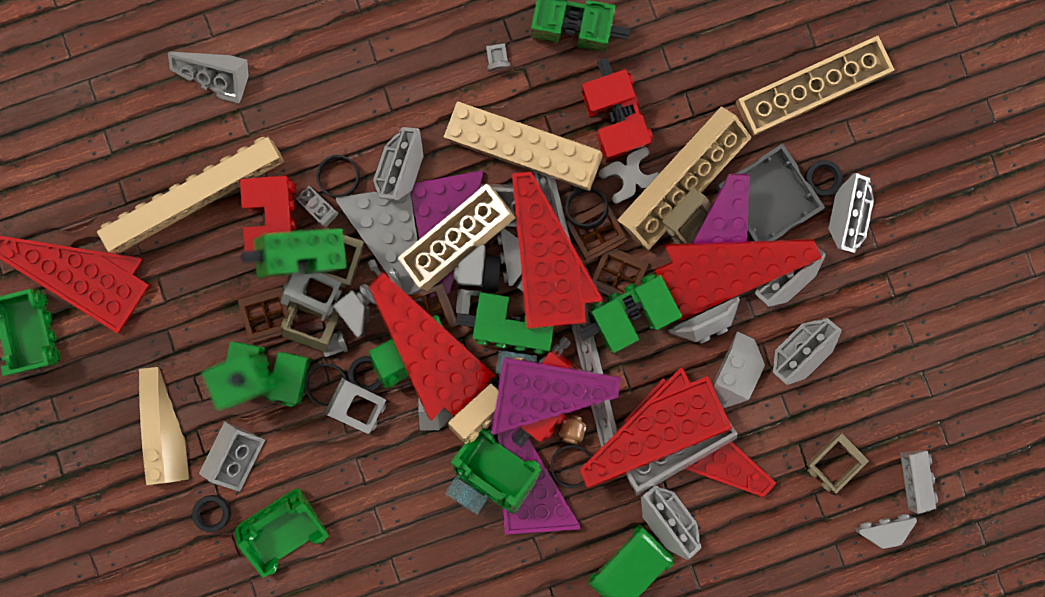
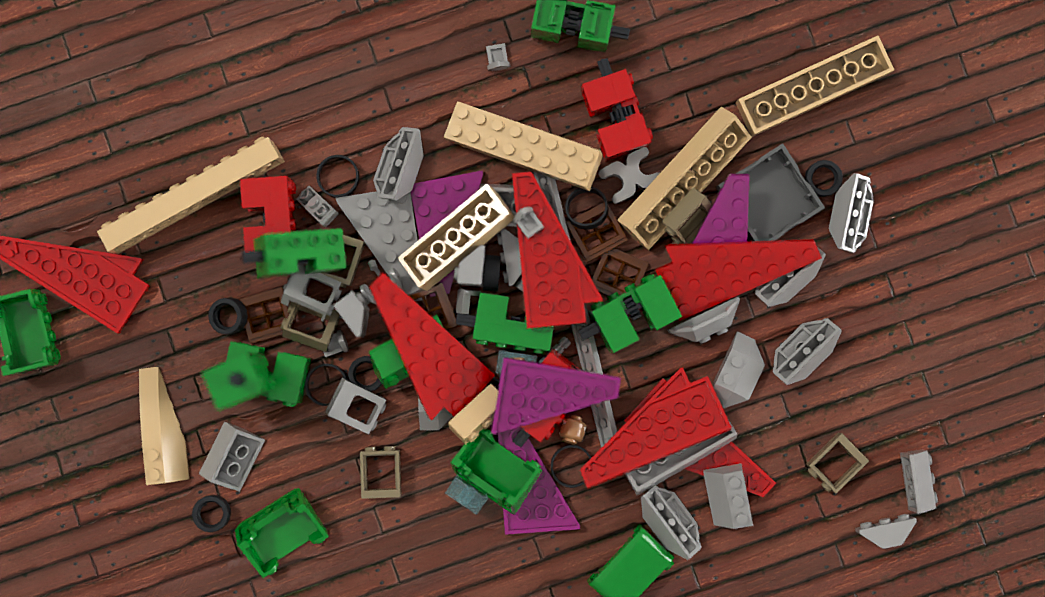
(214, 318): none -> black tyre
(219, 73): light grey wedge -> none
(382, 492): none -> dark tan window
(527, 222): none -> light grey tile
(728, 496): none -> light grey slope

